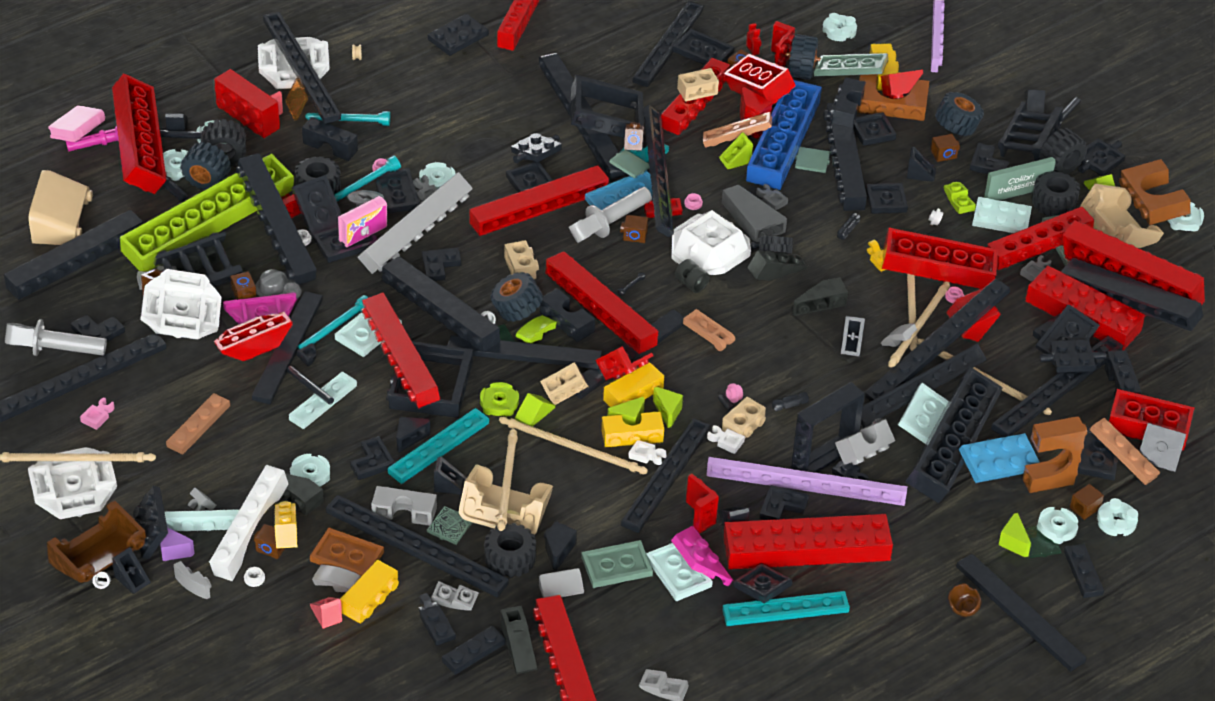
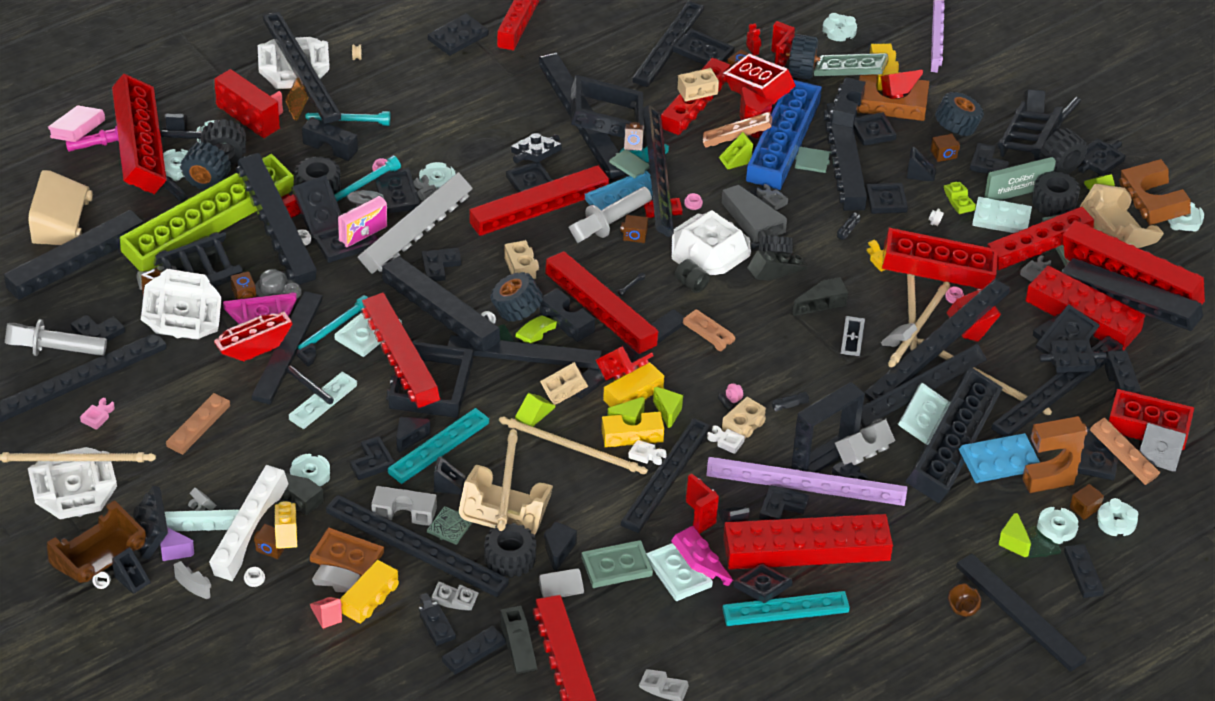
(490, 402): lime plate -> none

